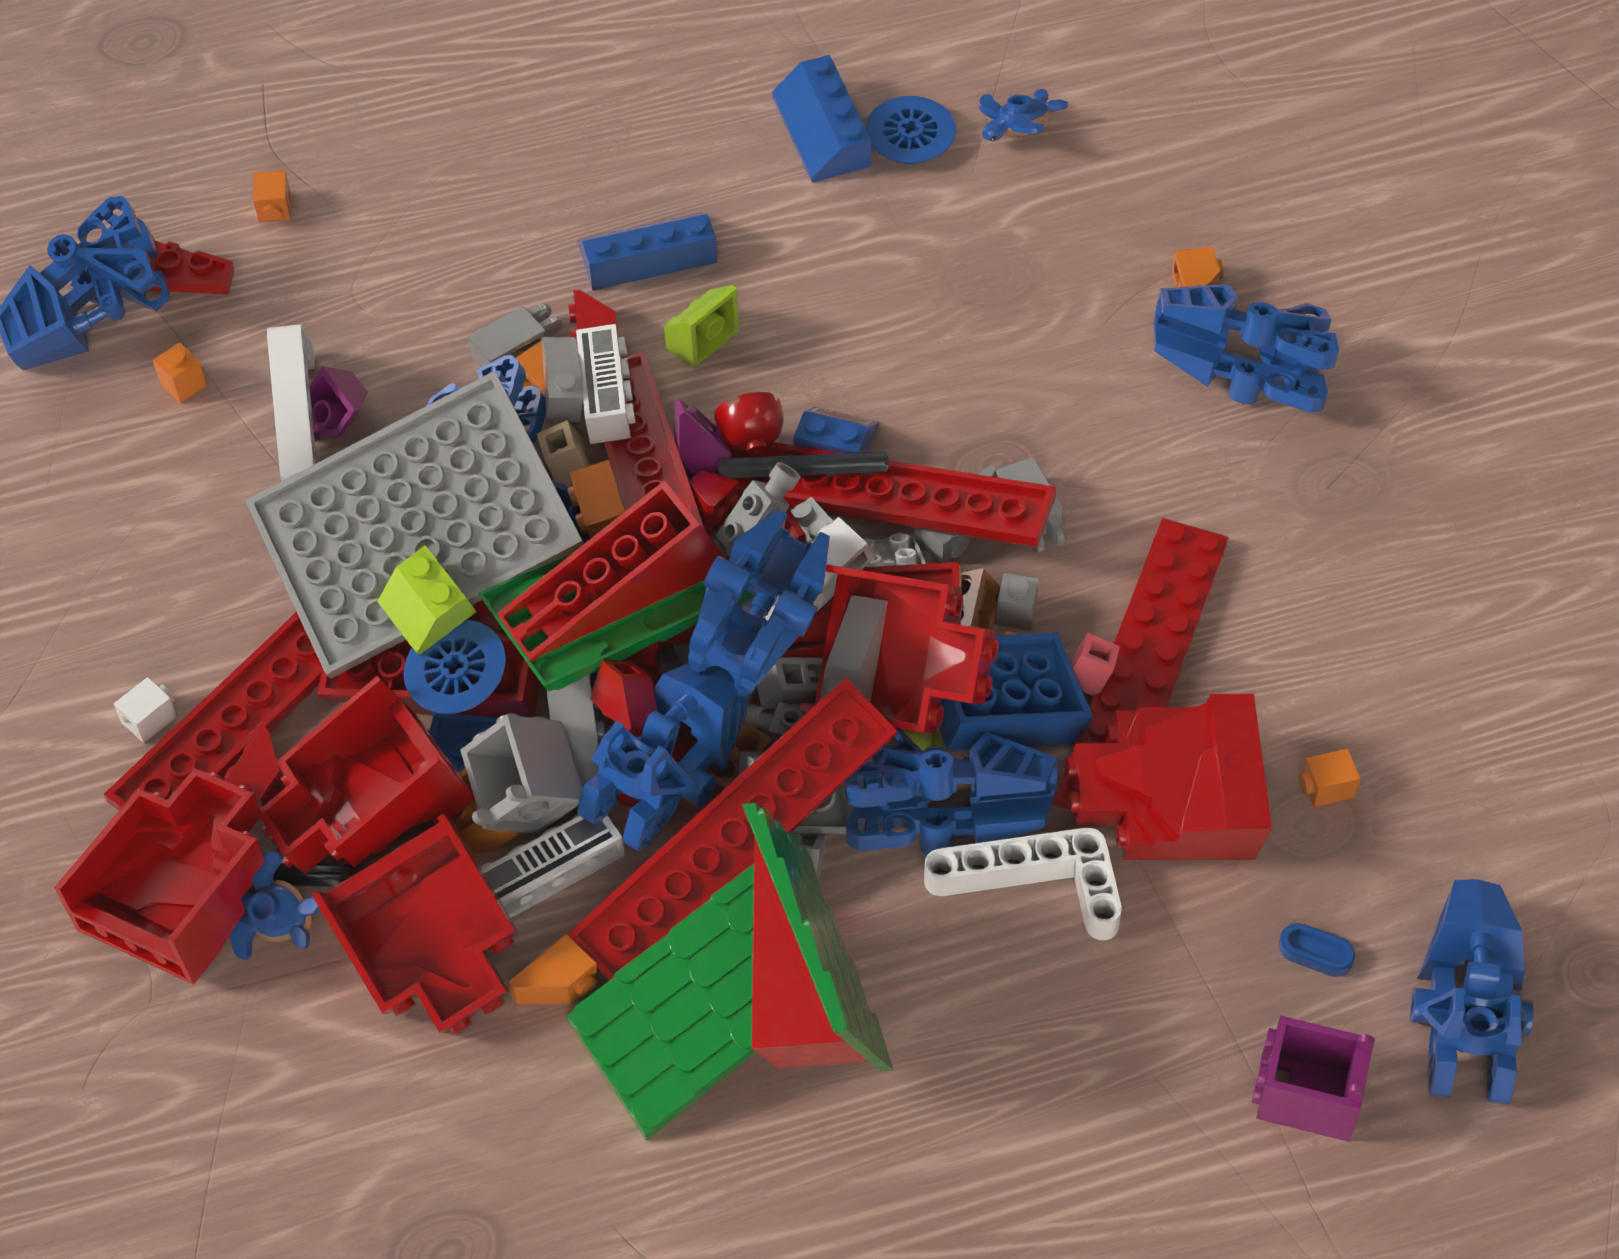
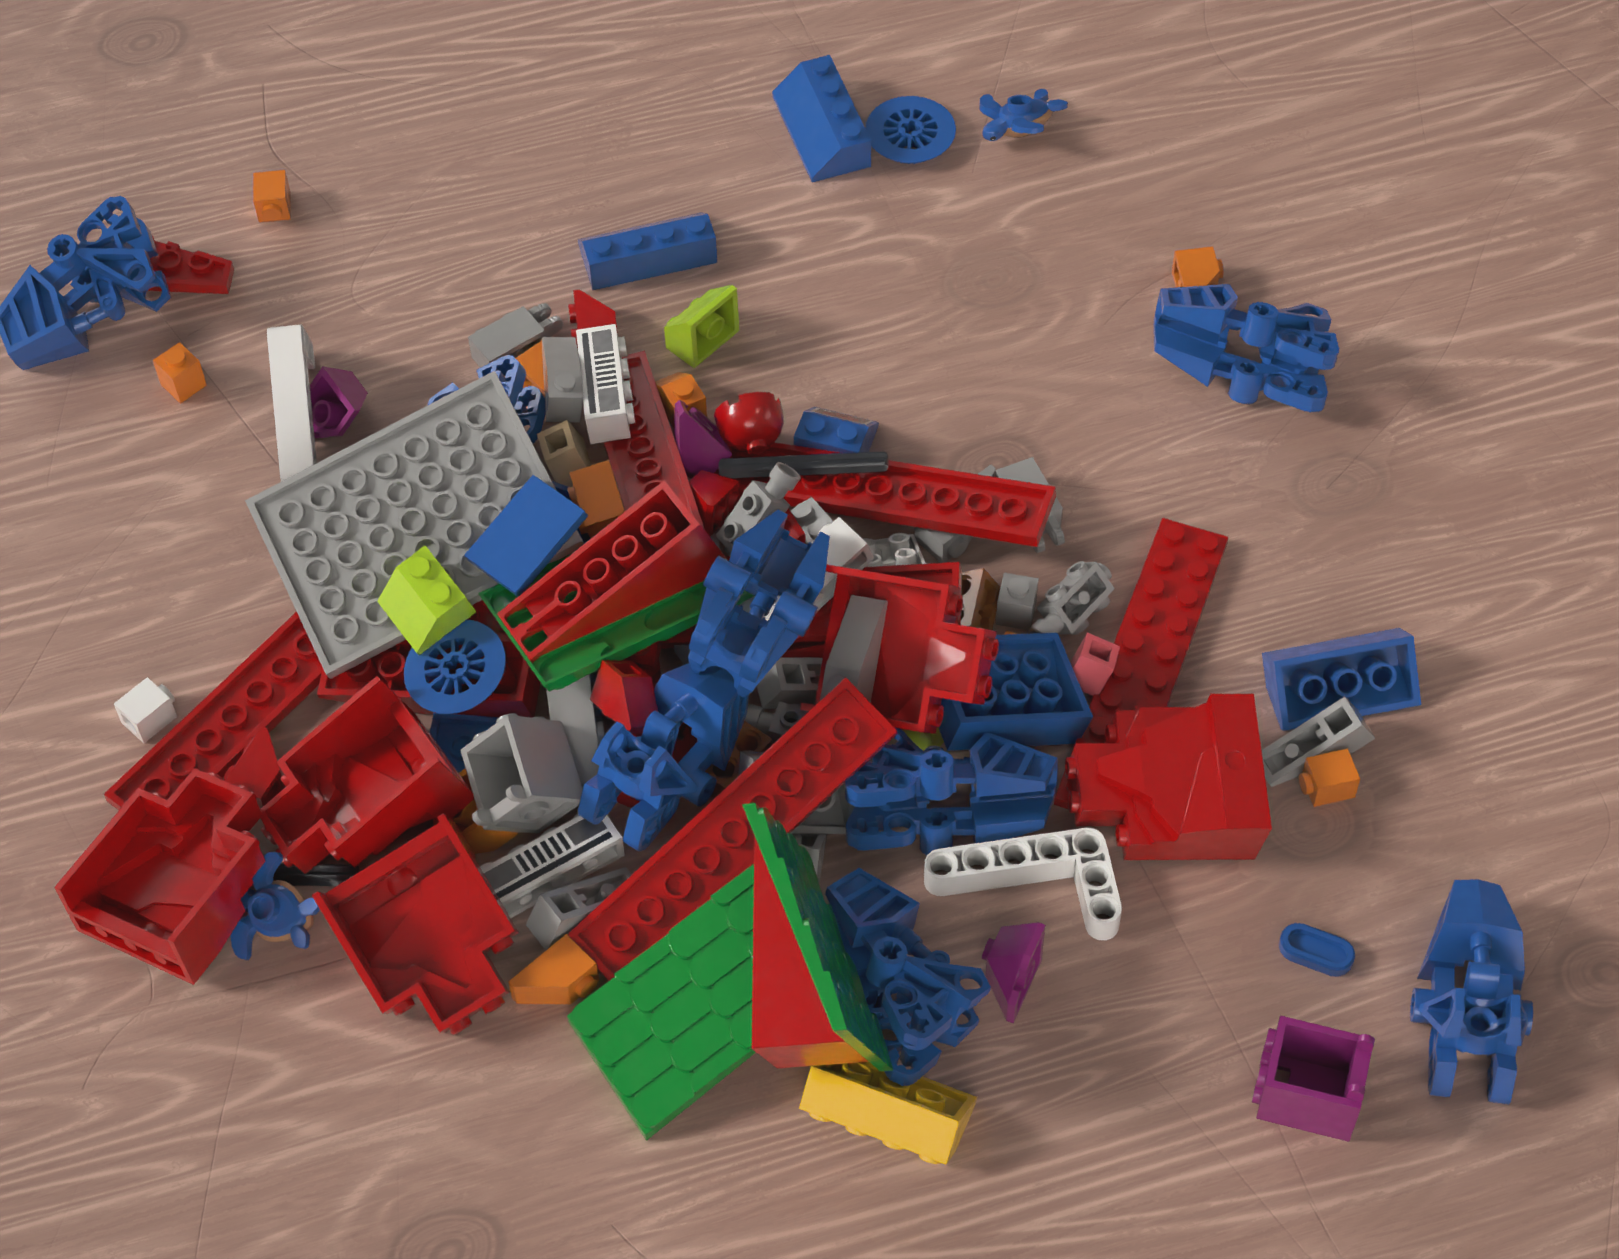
(526, 535): none -> blue tile
(565, 907): none -> light grey slope
(680, 387): none -> orange slope
(878, 935): none -> blue piece
(915, 1117): none -> yellow slope
(1013, 963): none -> magenta slope
(1066, 608): none -> light grey brick
(1328, 731): none -> light grey slope
(1368, 669): none -> blue slope

